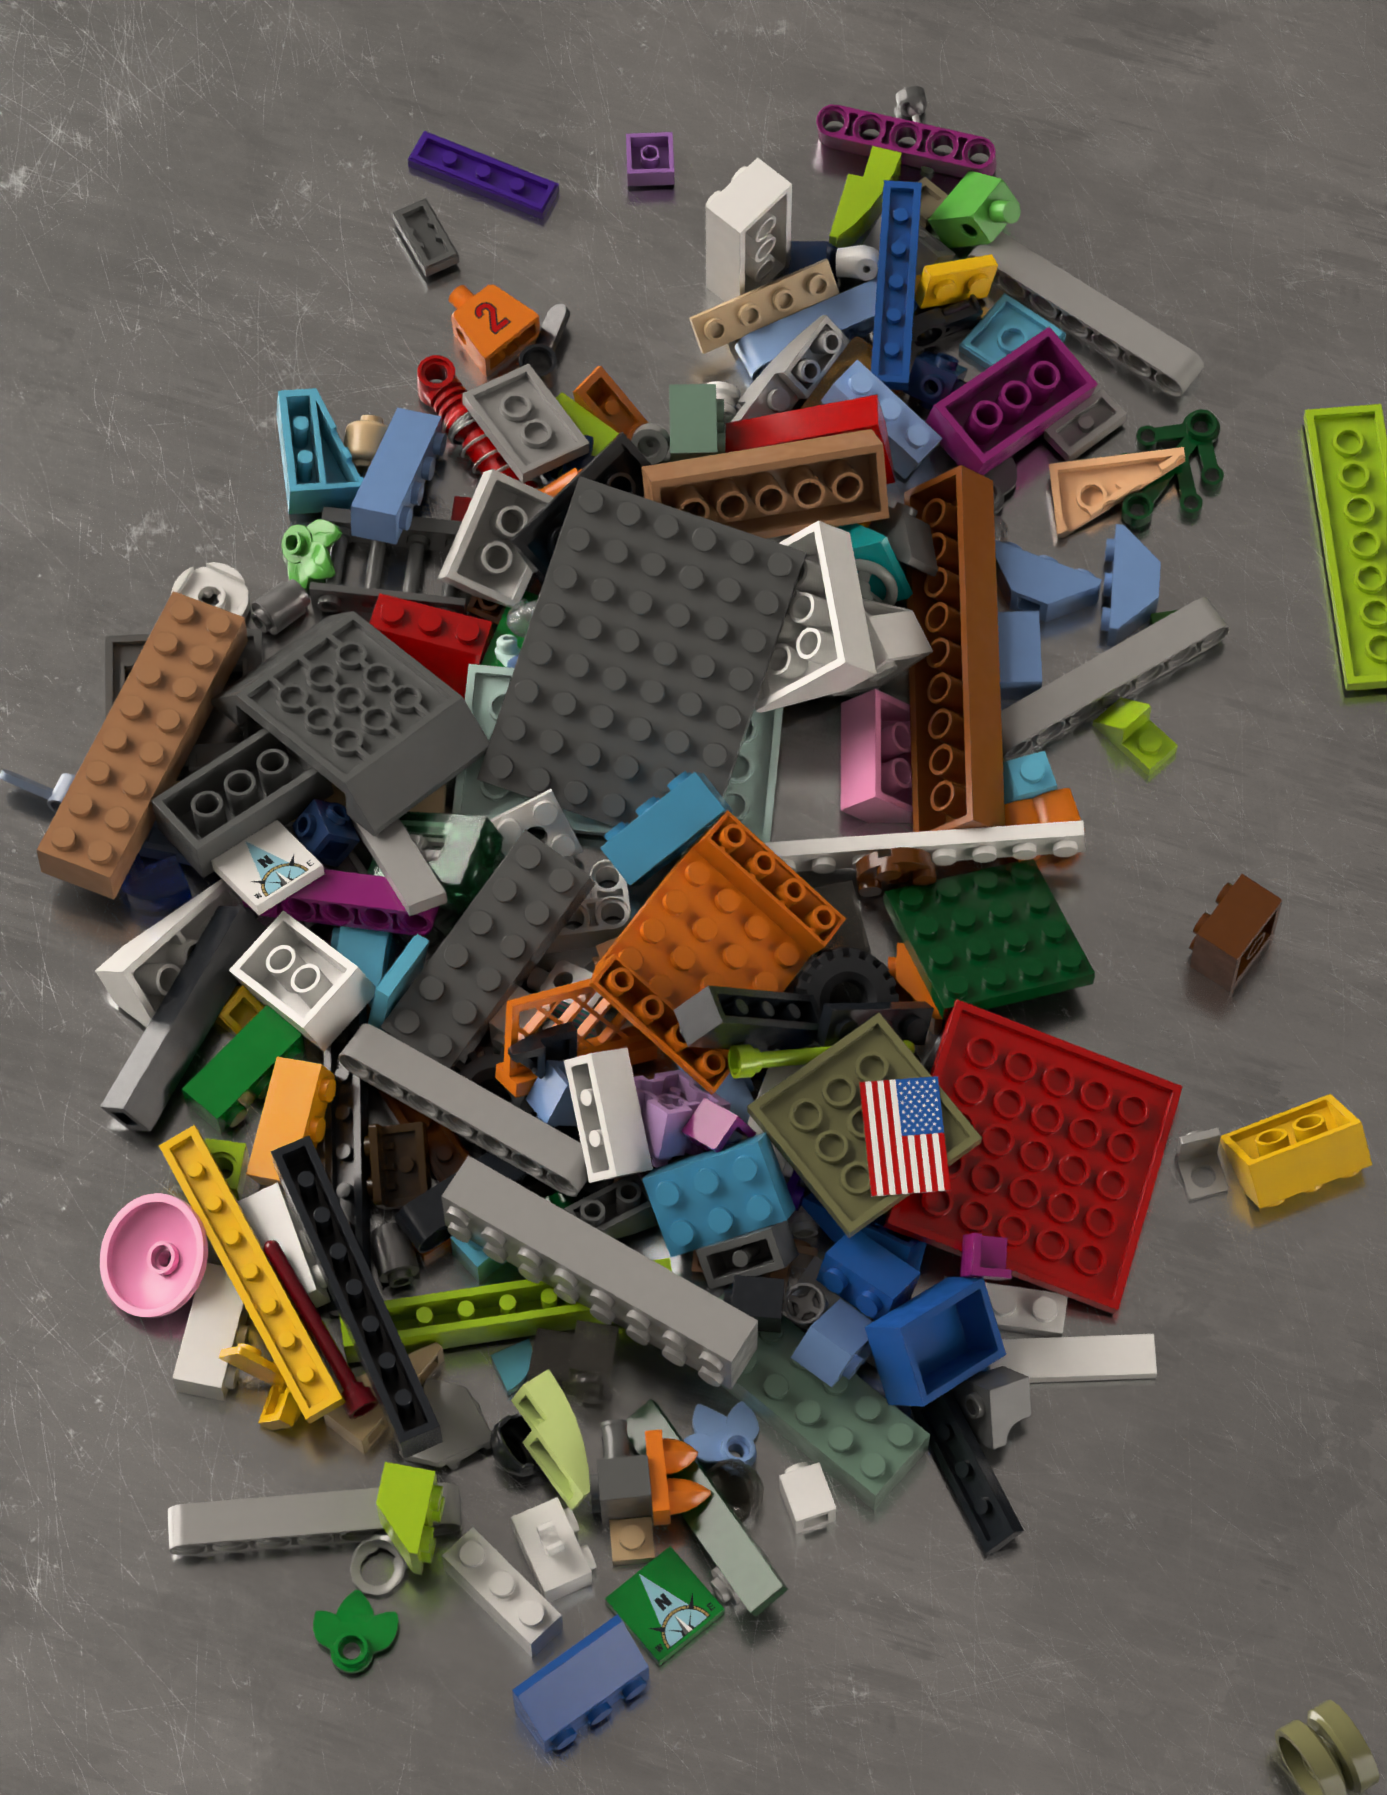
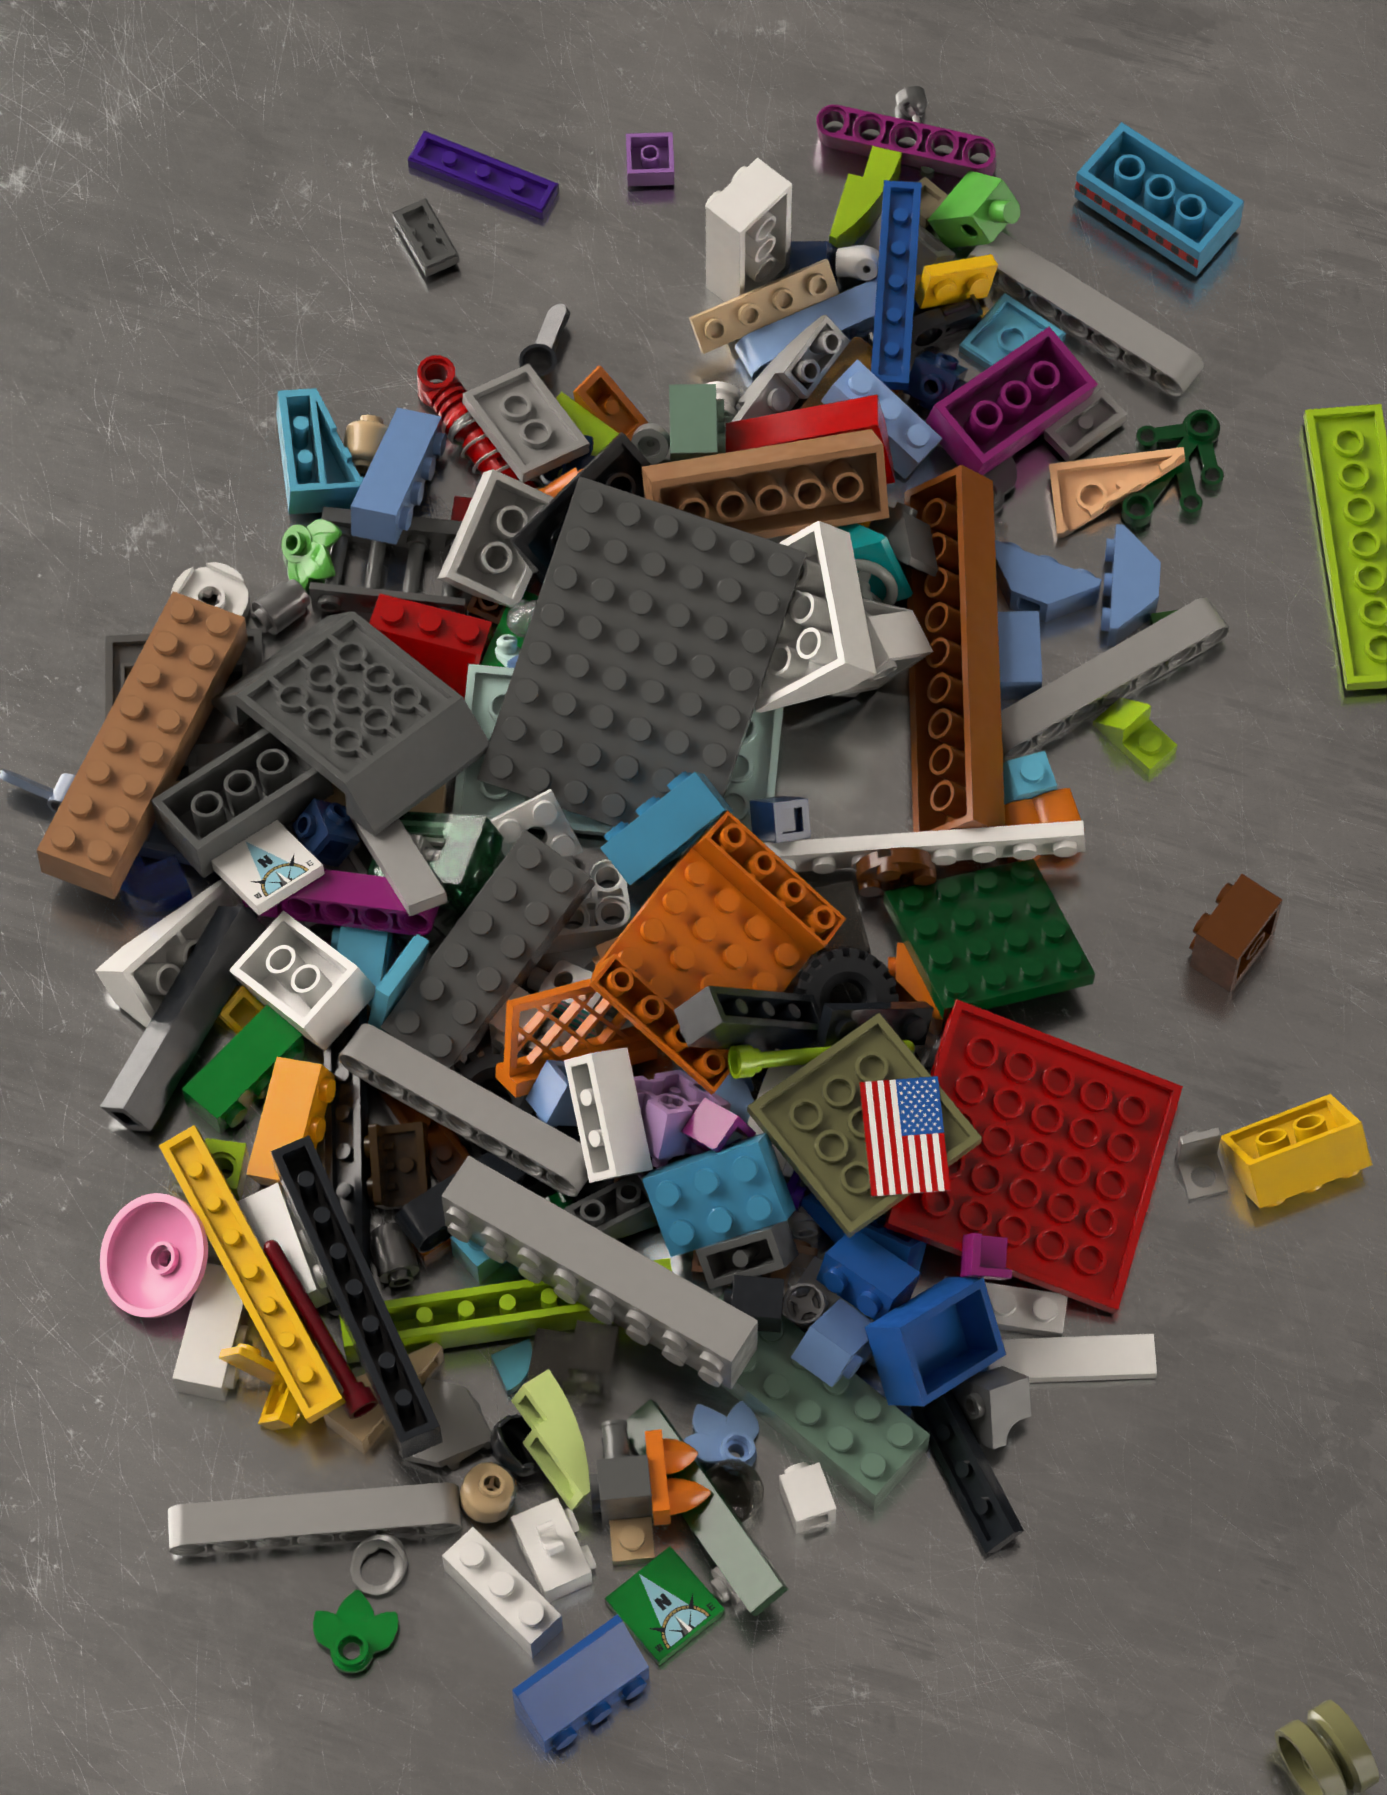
(406, 1510): lime slope -> none
(488, 1492): none -> tan head
(492, 325): orange torso -> none
(552, 1043): black slope -> none
(780, 818): none -> dark blue panel
(876, 759): bright pink slope -> none
(1158, 199): none -> dark azure brick

